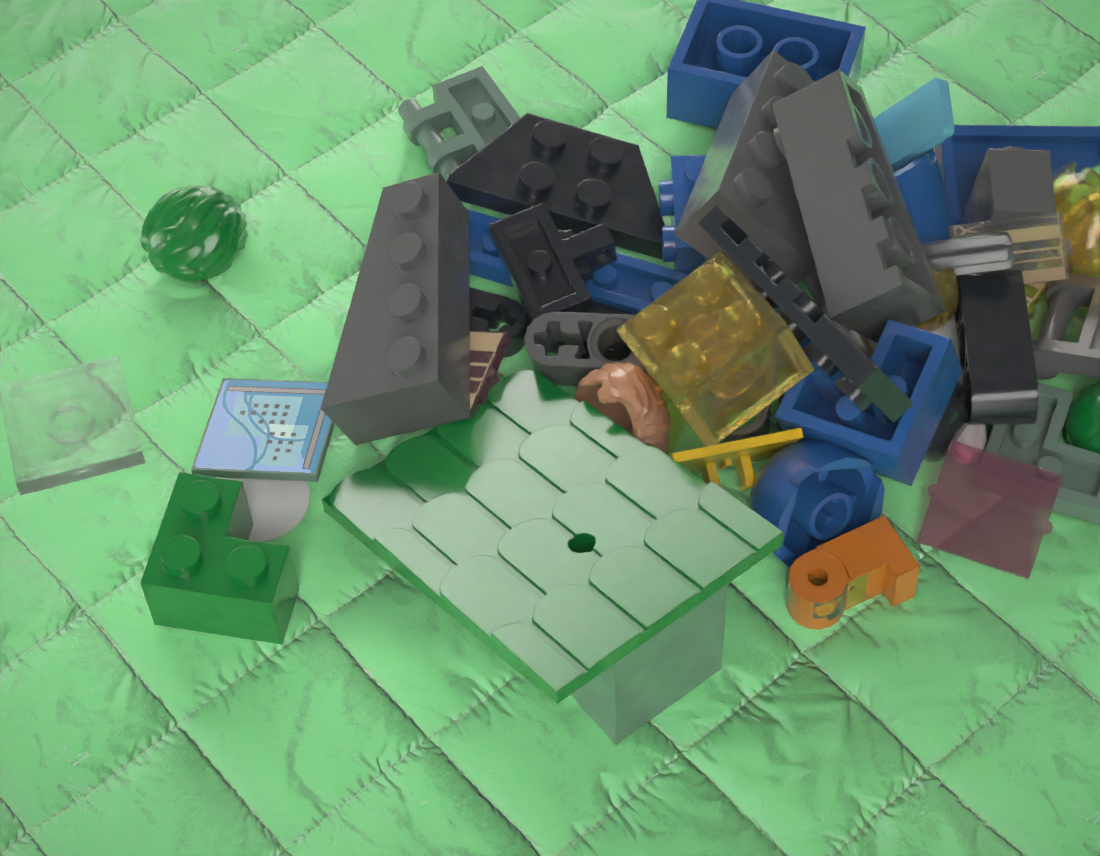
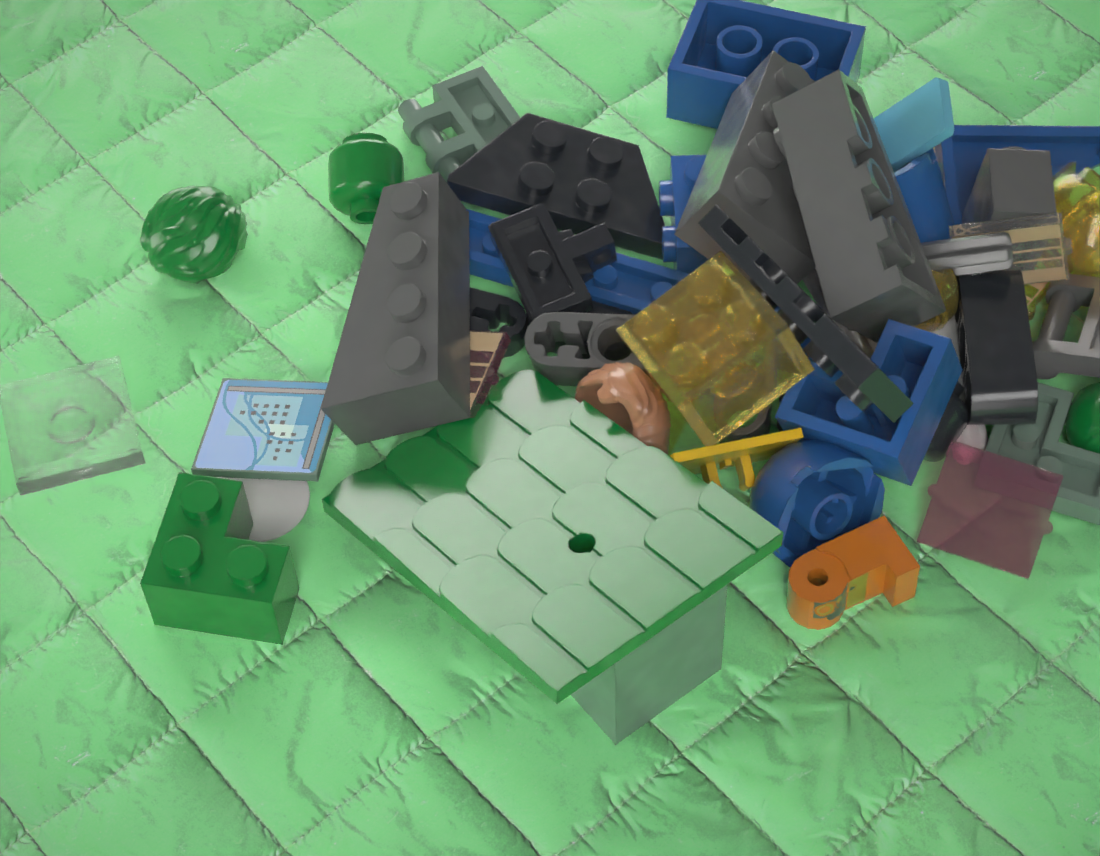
(359, 172): none -> green head

